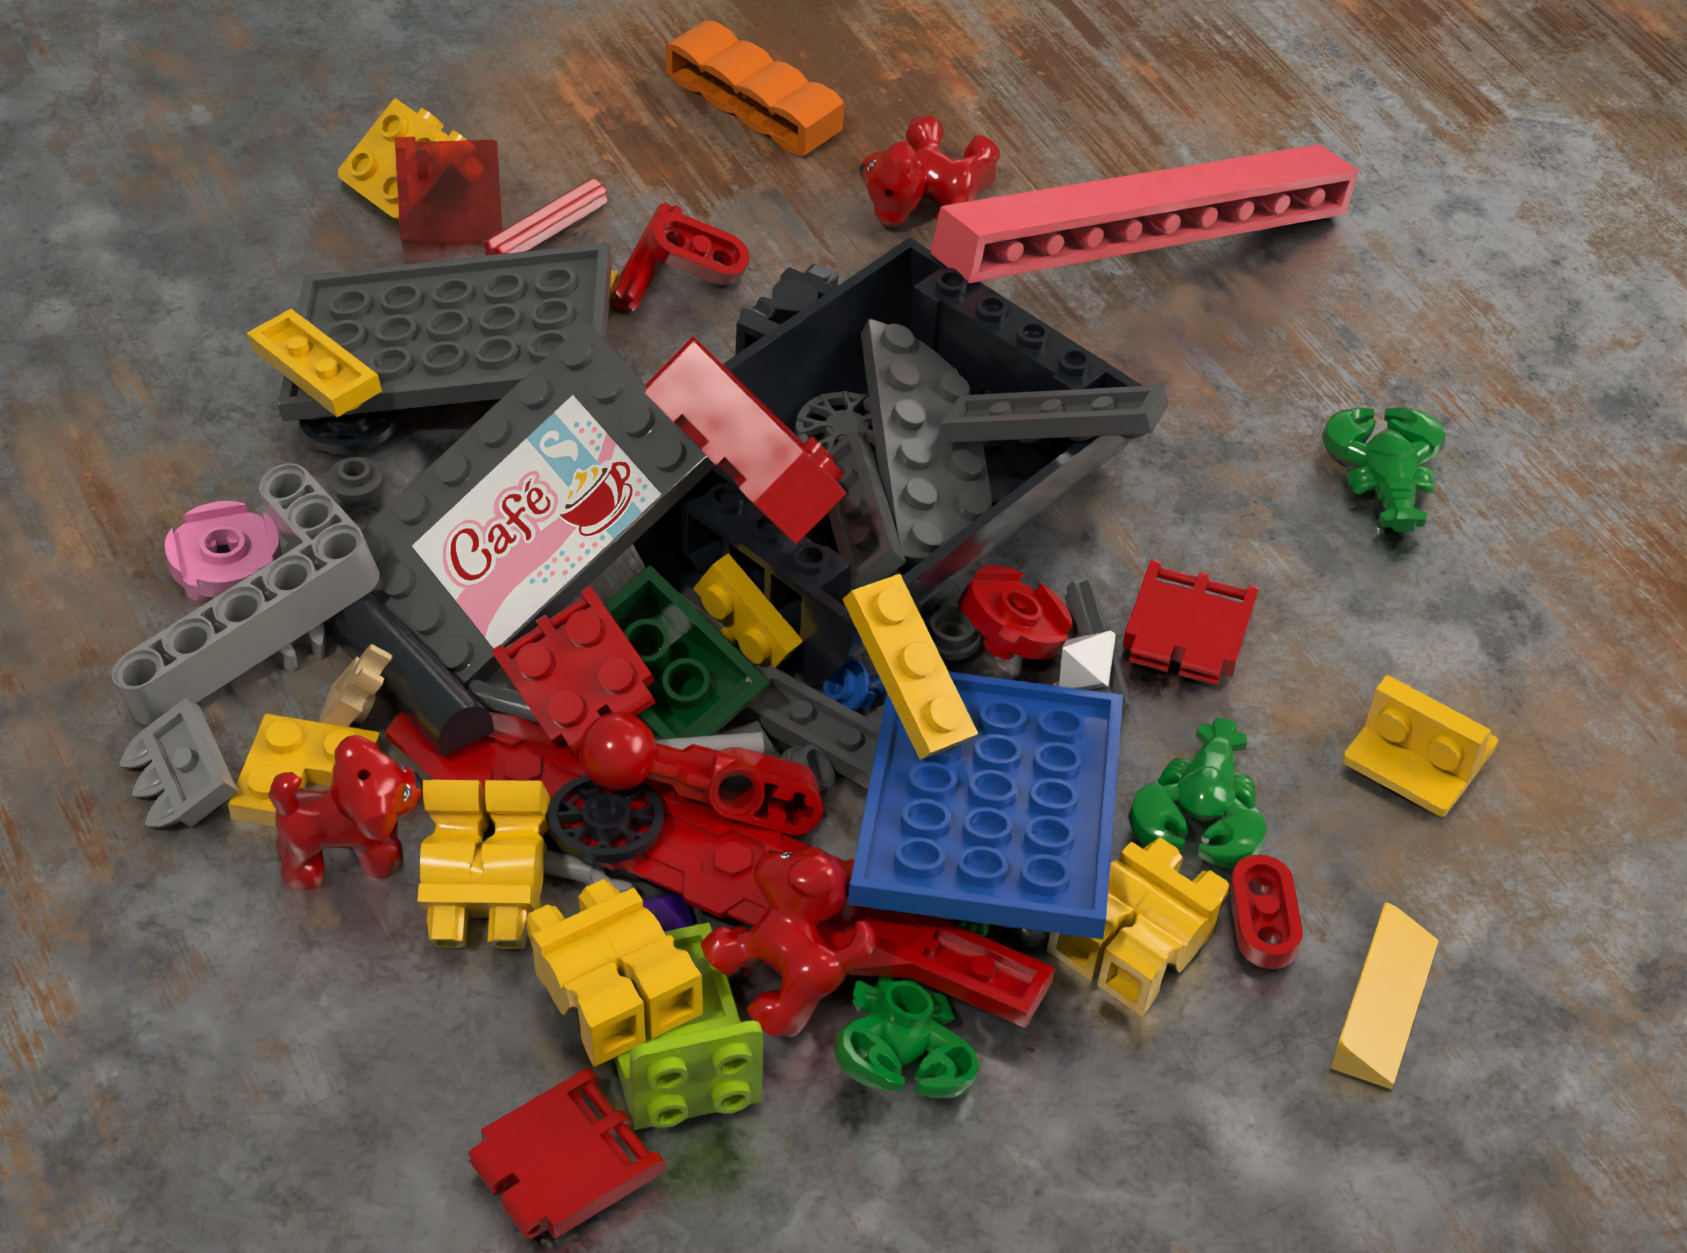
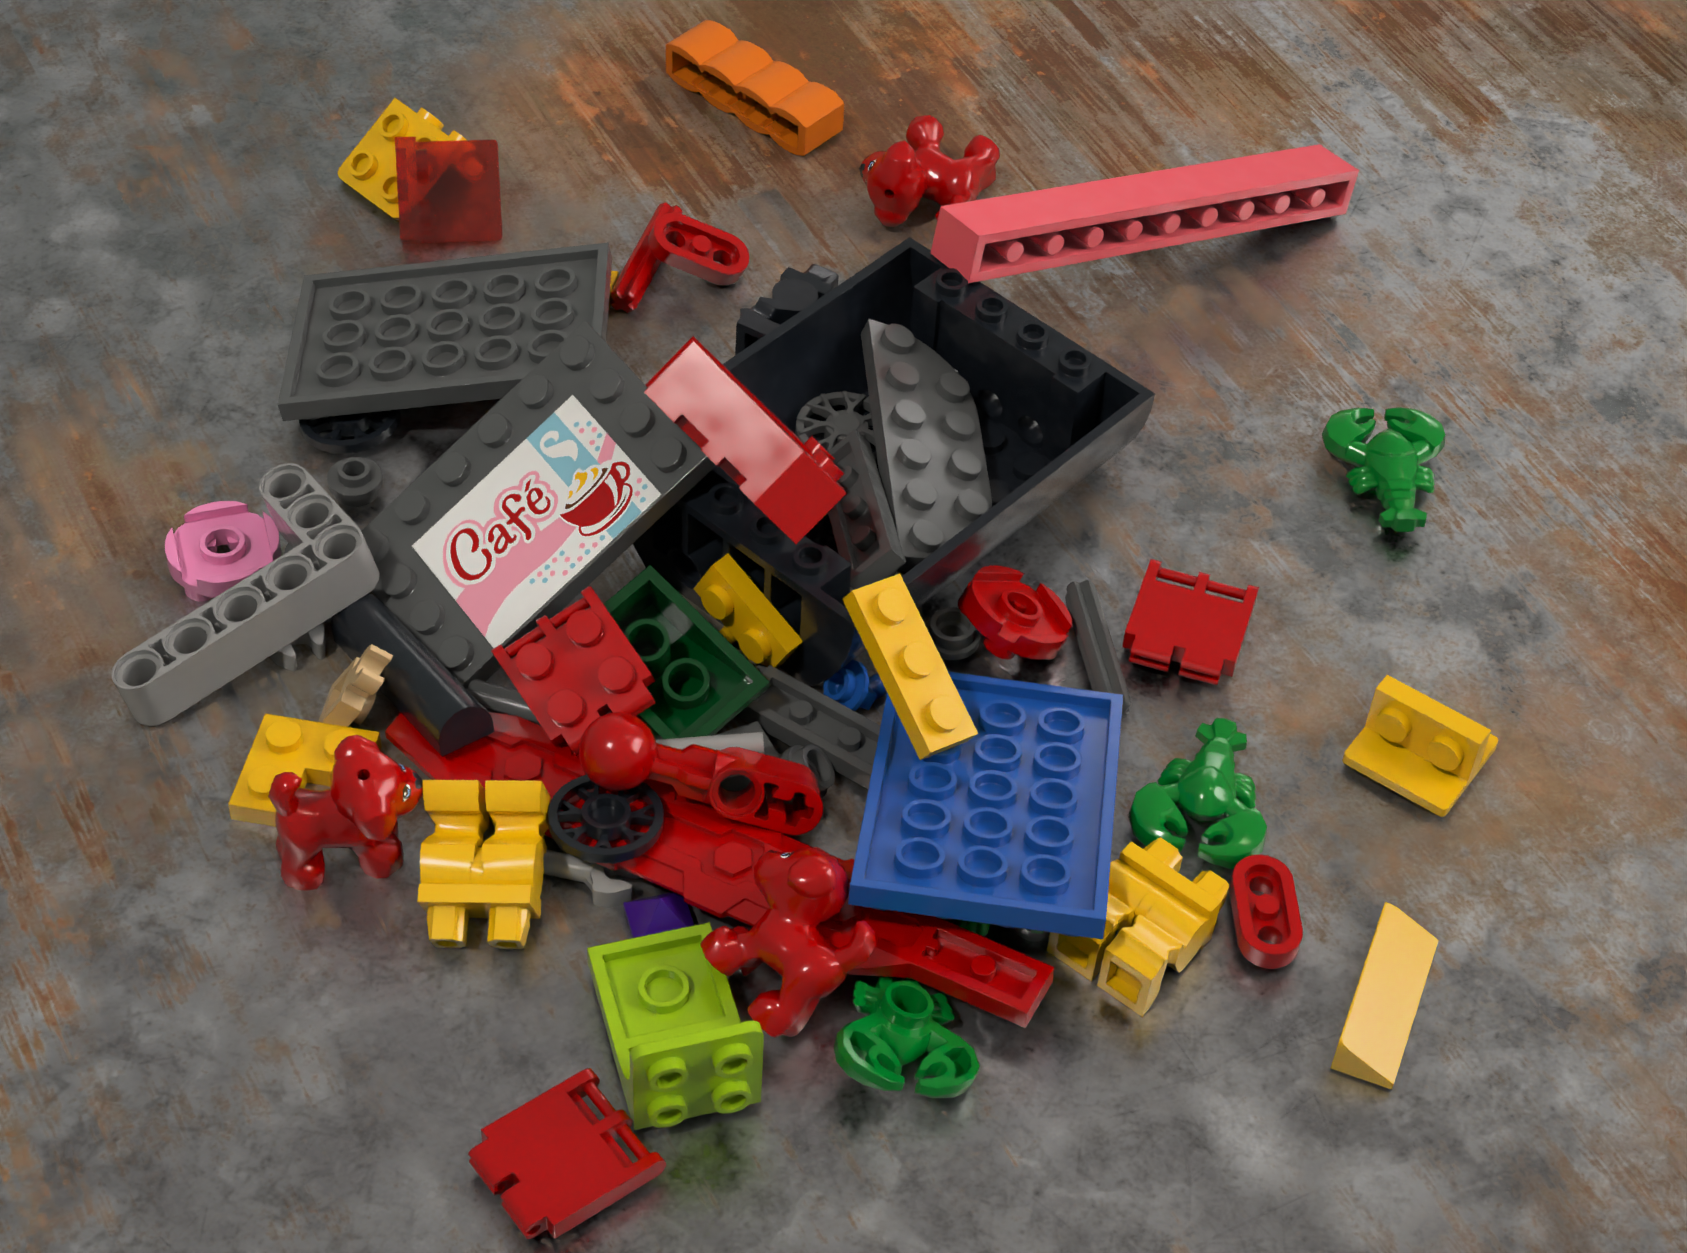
(181, 767): light grey plate -> none
(314, 362): yellow plate -> none
(549, 219): axle -> none
(597, 957): yellow hips -> none
(1055, 414): dark grey plate -> none
(1087, 661): white slope -> none

